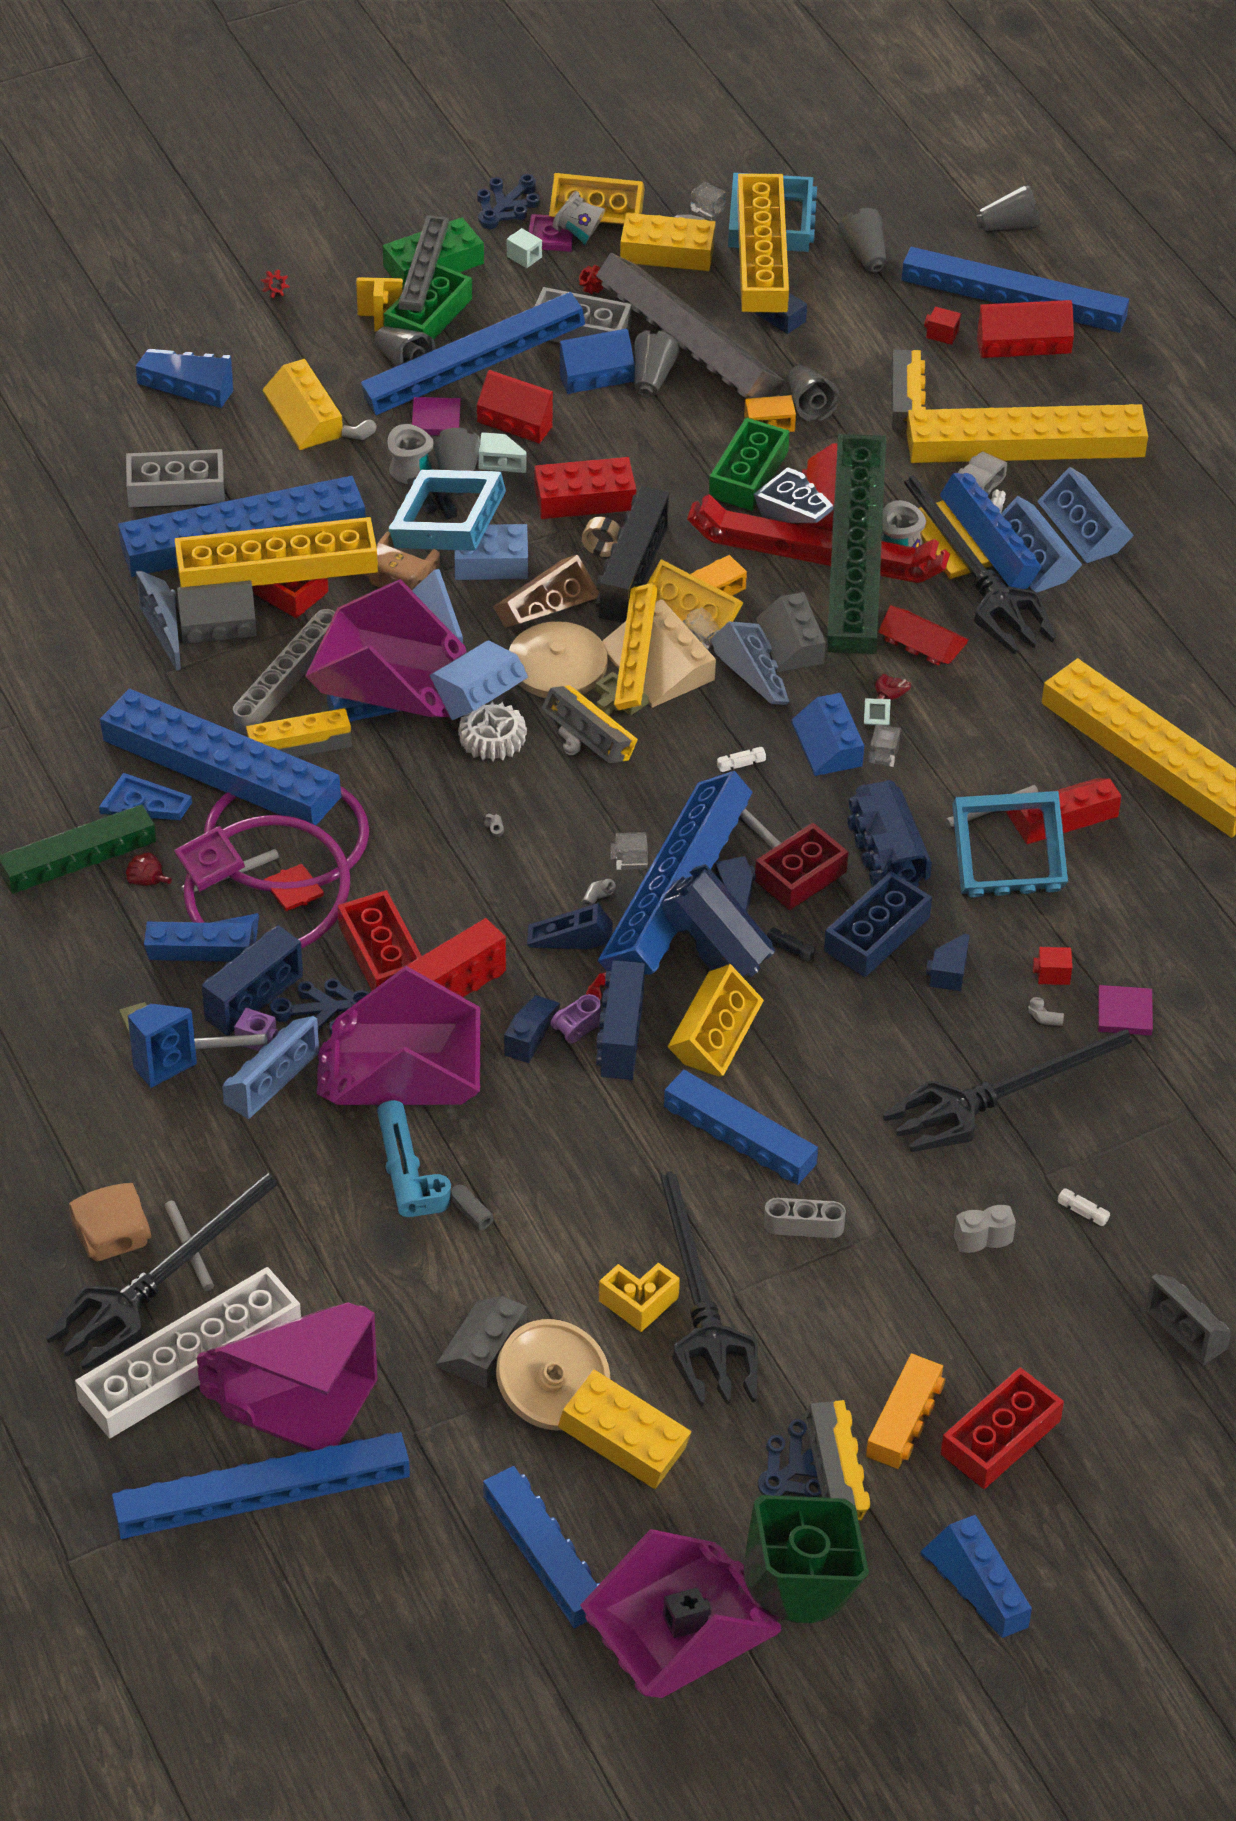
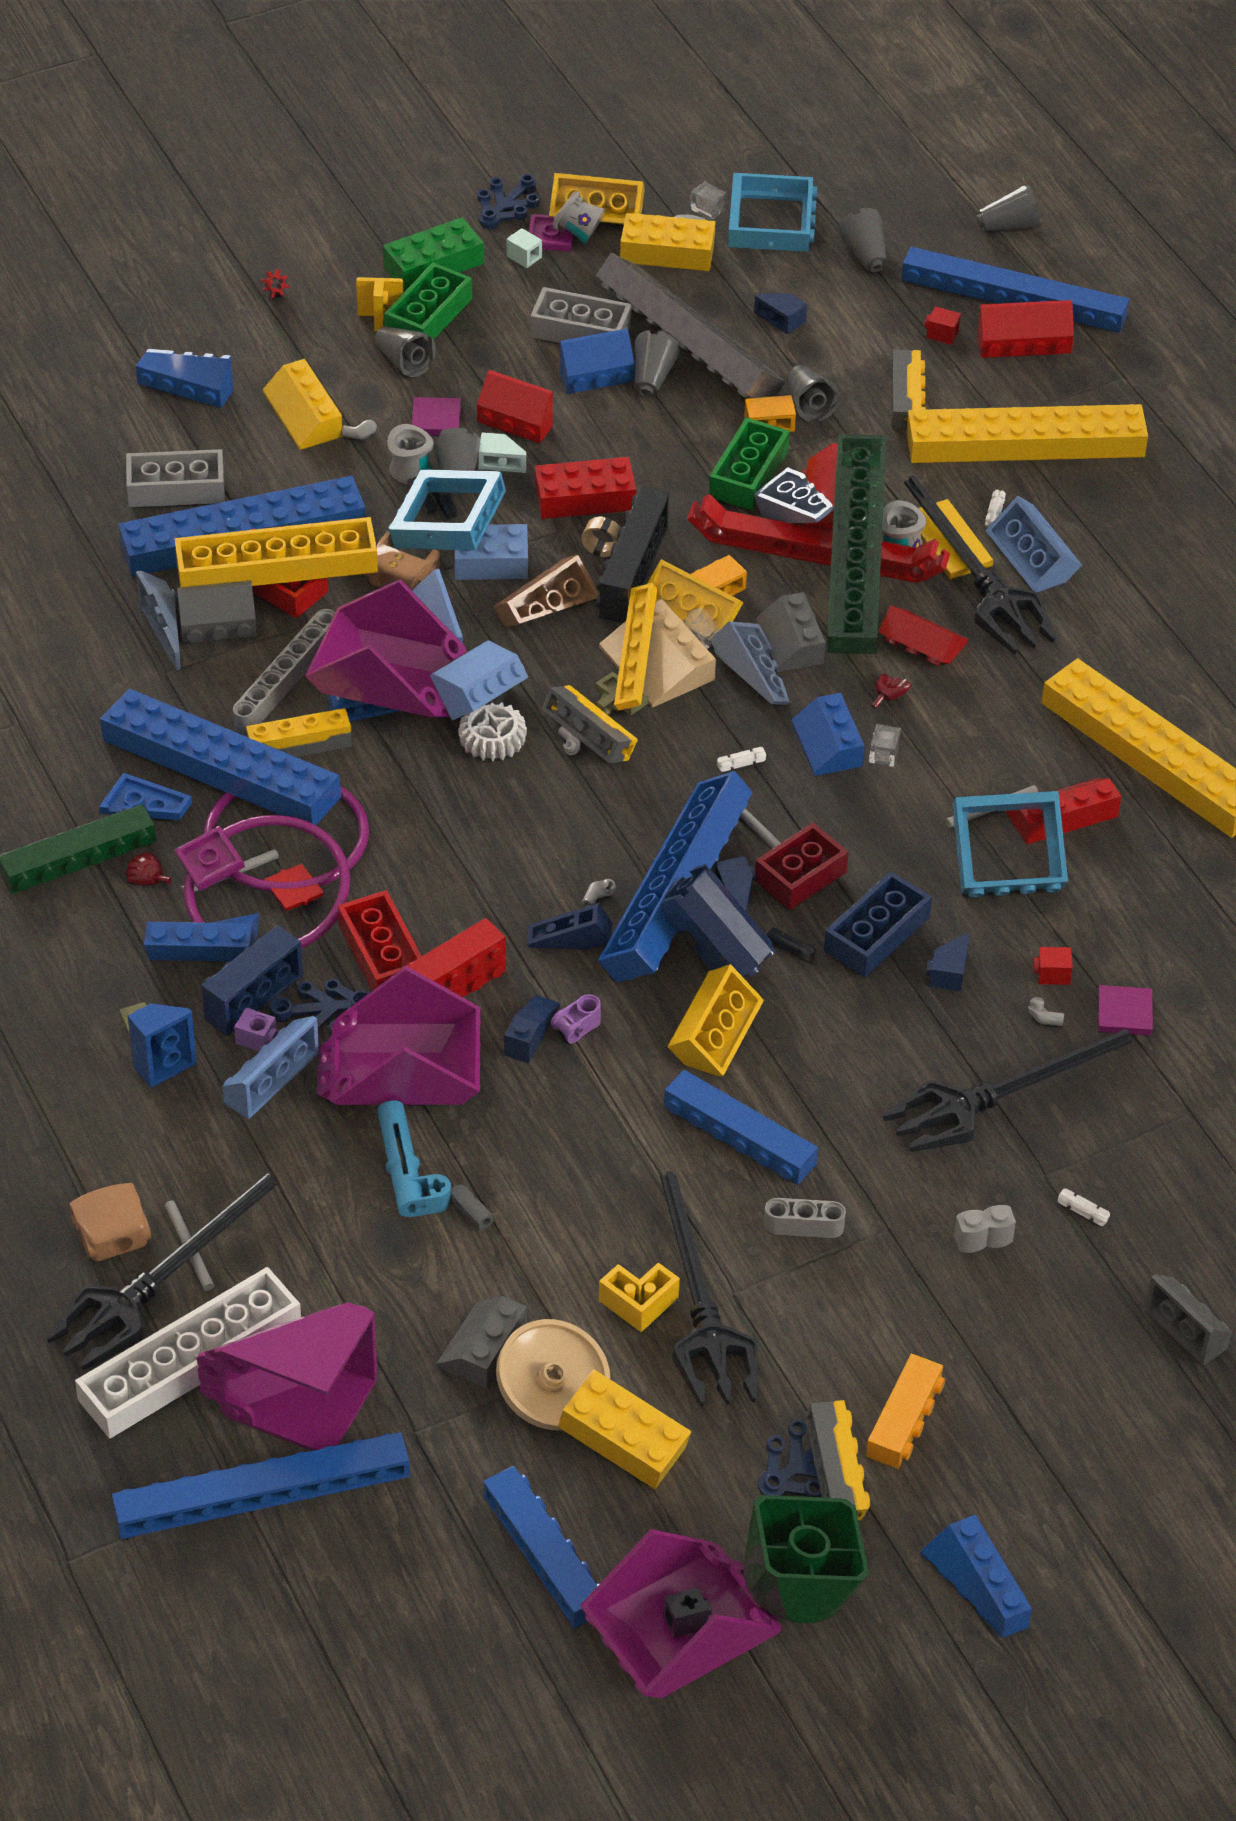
(230, 1041): light grey bar -> none
(424, 263): dark grey tile -> none
(473, 353): blue brick -> none
(495, 824): light grey arm -> none
(560, 656): tan dish -> none
(589, 279): red gear -> none
(594, 988): red piece -> none
(620, 1020): dark blue brick -> none
(630, 851): clear brick -> none
(762, 243): yellow brick -> none
(877, 711): light aqua brick -> none
(887, 833): dark blue brick -> none
(987, 470): light grey brick -> none
(990, 530): blue brick -> none
(1002, 1428): red brick -> none
(1084, 517): medium blue slope -> none

